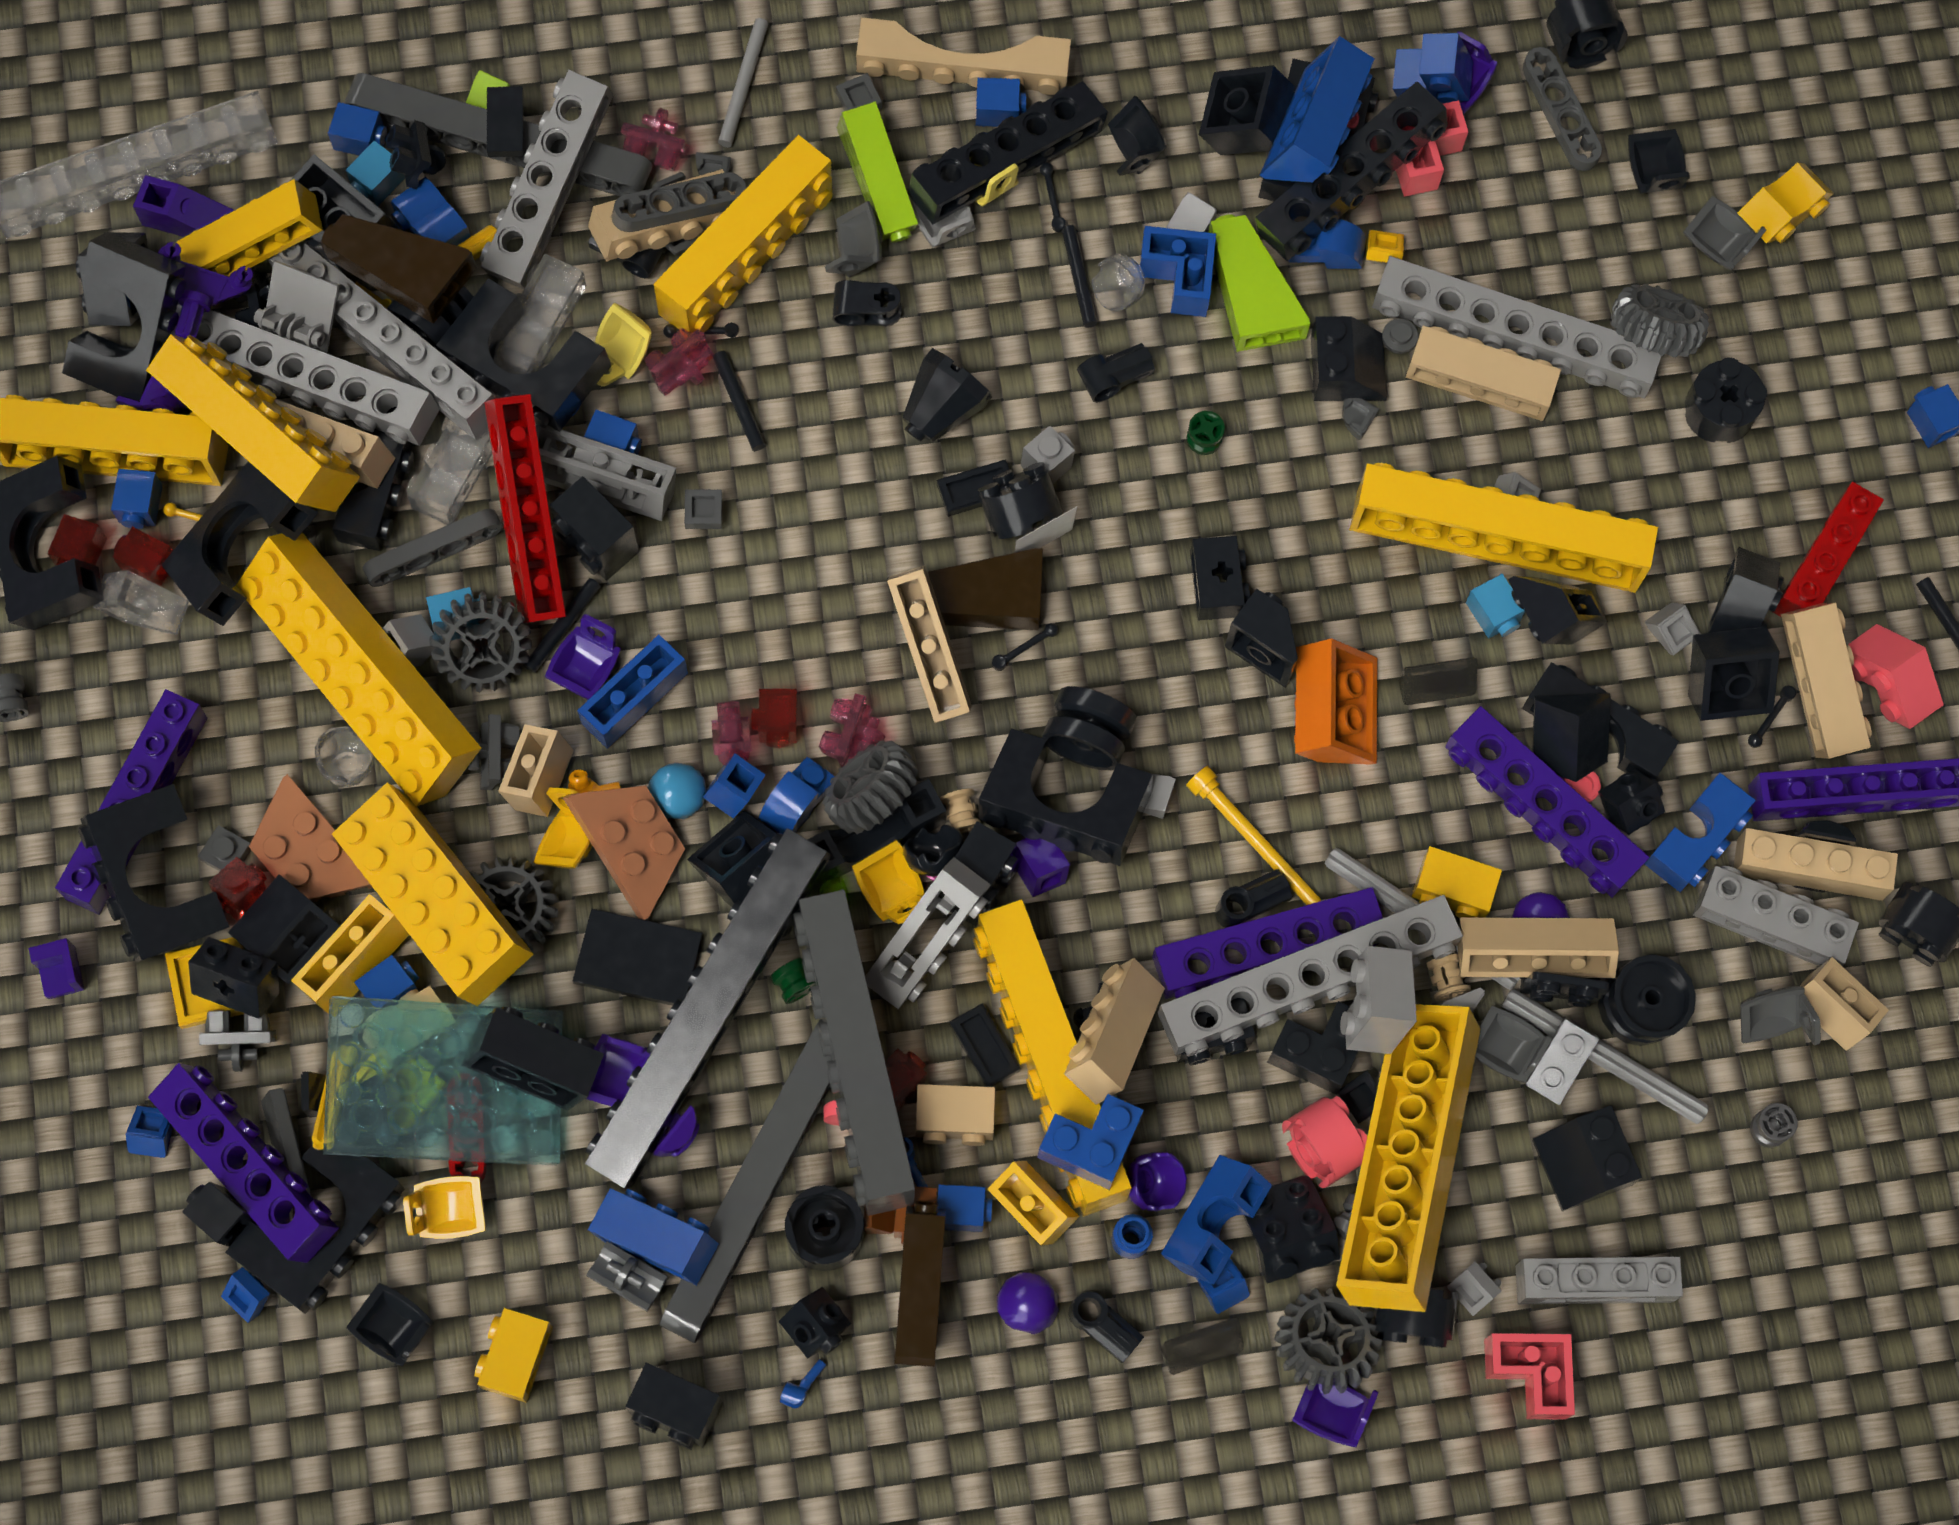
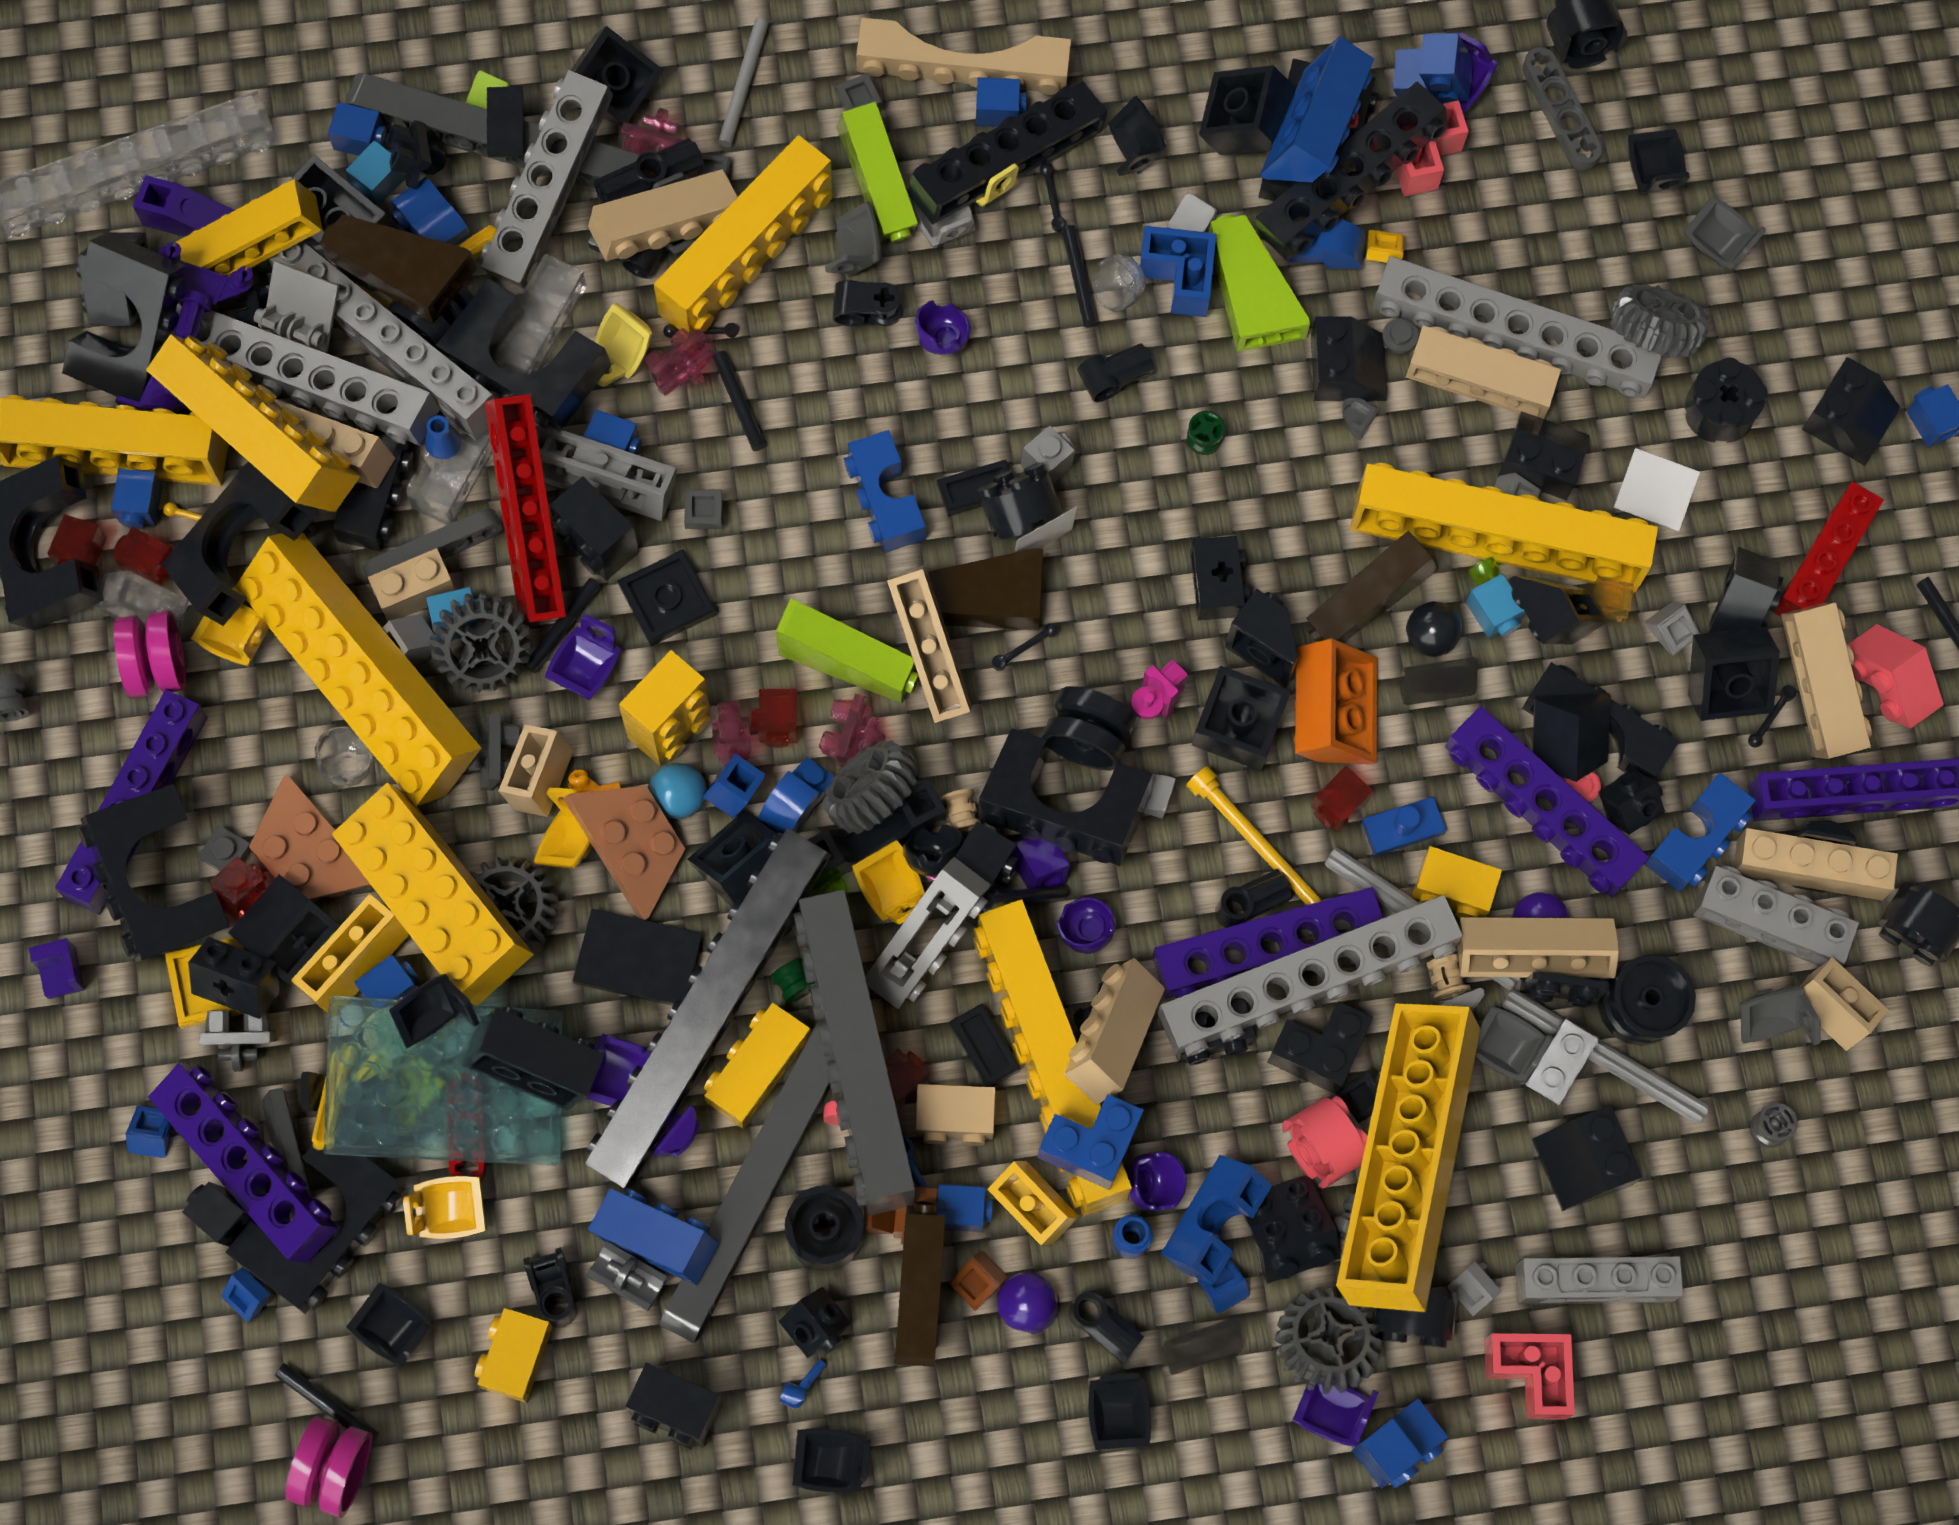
(149, 654): none -> dark pink wheel
(235, 640): none -> yellow piece
(322, 1400): none -> black bar
(328, 1466): none -> dark pink wheel
(405, 586): none -> tan brick
(429, 1008): none -> black piece
(442, 438): none -> blue cone
(551, 1280): none -> black piece
(621, 68): none -> black slope
(629, 180): none -> black piece
(632, 691): blue brick -> none
(666, 597): none -> black tile
(666, 709): none -> yellow brick
(675, 195): dark grey beam -> none
(756, 1064): none -> yellow brick
(830, 1460): none -> black piece
(844, 652): none -> lime slope
(894, 520): none -> blue arch
(942, 328): none -> dark purple hair
(942, 398): black cone -> none
(978, 1280): none -> dark orange slope
(1029, 895): none -> black bar
(1086, 925): none -> dark purple hair
(1119, 1412): none -> black piece
(1159, 691): none -> dark pink hips
(1240, 718): none -> black brick
(1341, 799): none -> clear red brick
(1373, 590): none -> dark brown slope
(1383, 1003): light grey brick -> none
(1399, 1444): none -> blue brick
(1403, 826): none -> blue tile
(1434, 629): none -> black hair
(1484, 571): none -> clear neon green hinge
(1545, 454): none -> black slope
(1613, 598): none -> clear yellow plate
(1657, 489): none -> white sticker
(1786, 203): yellow brick -> none
(1853, 412): none -> black slope

